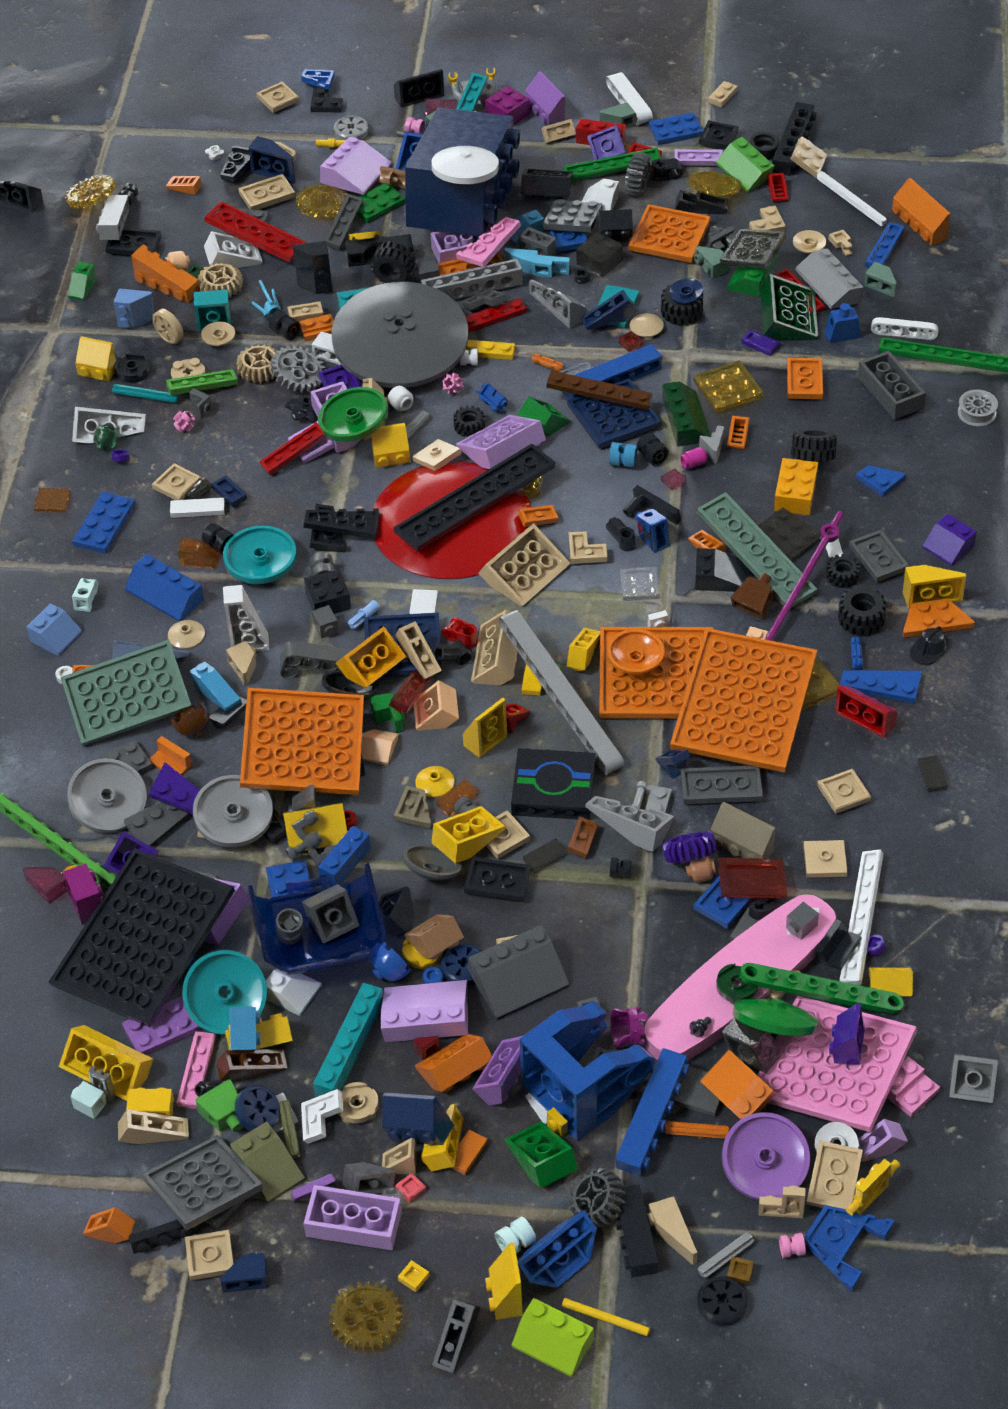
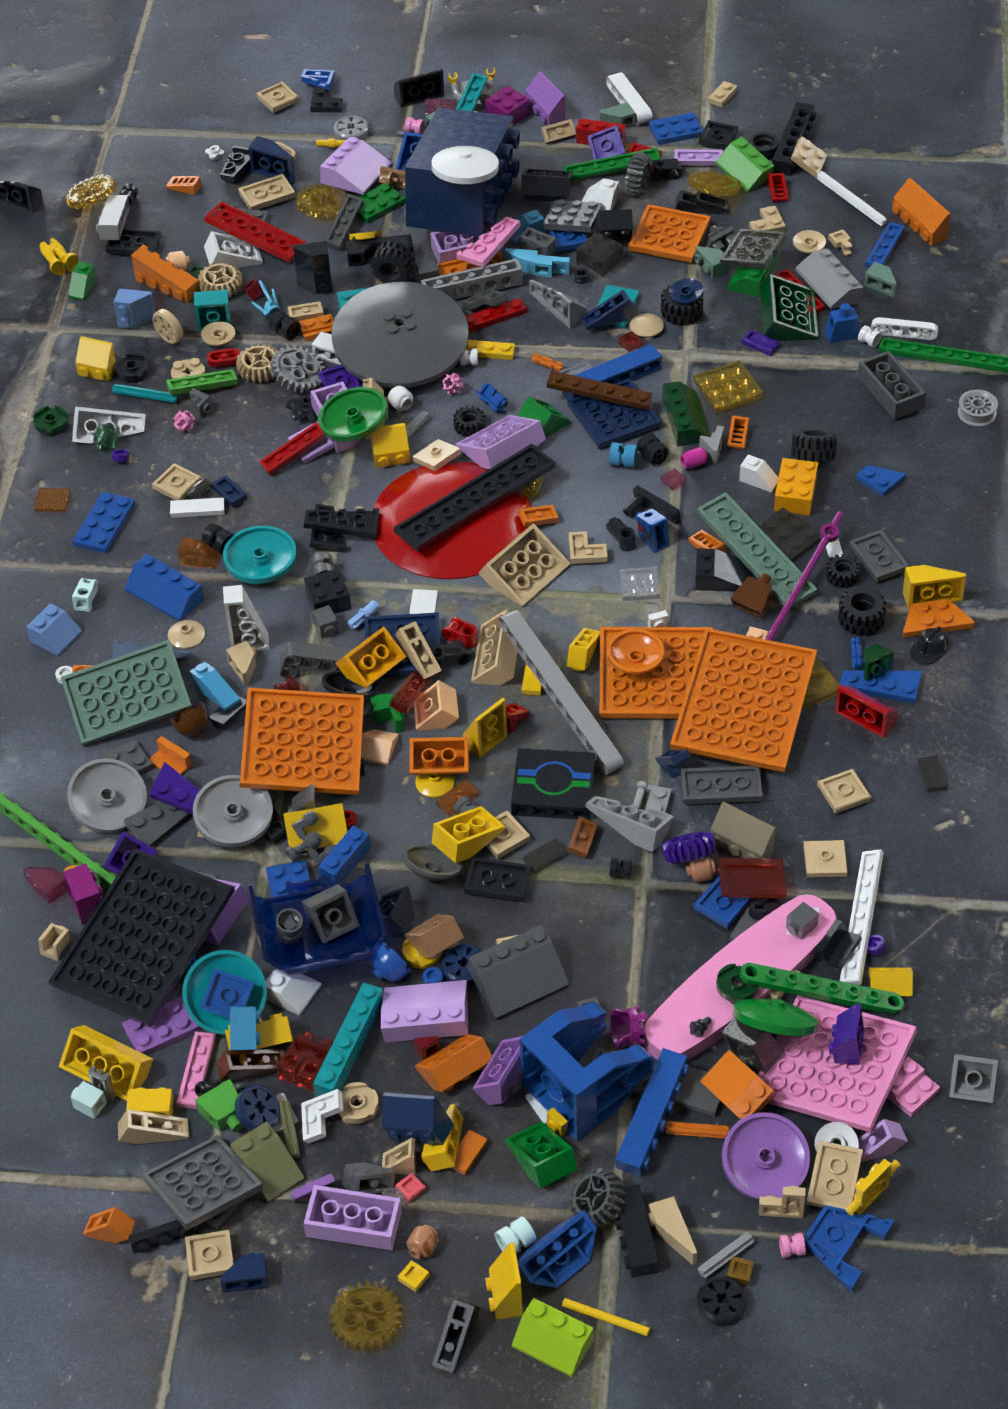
(50, 428): none -> dark green plate
(55, 935): none -> tan window
(57, 265): none -> yellow piece
(223, 357): none -> red plate
(226, 992): none -> blue plate
(253, 289): none -> dark red slope
(288, 684): none -> clear red wheel
(303, 1060): none -> clear red hips
(413, 808): dark tan wing -> none
(422, 1242): none -> nougat head
(439, 755): none -> orange slope
(758, 474): none -> white slope
(804, 378): orange plate -> none
(869, 336): none -> white wheel
(877, 661): none -> dark green slope
(950, 539): dark purple slope -> none

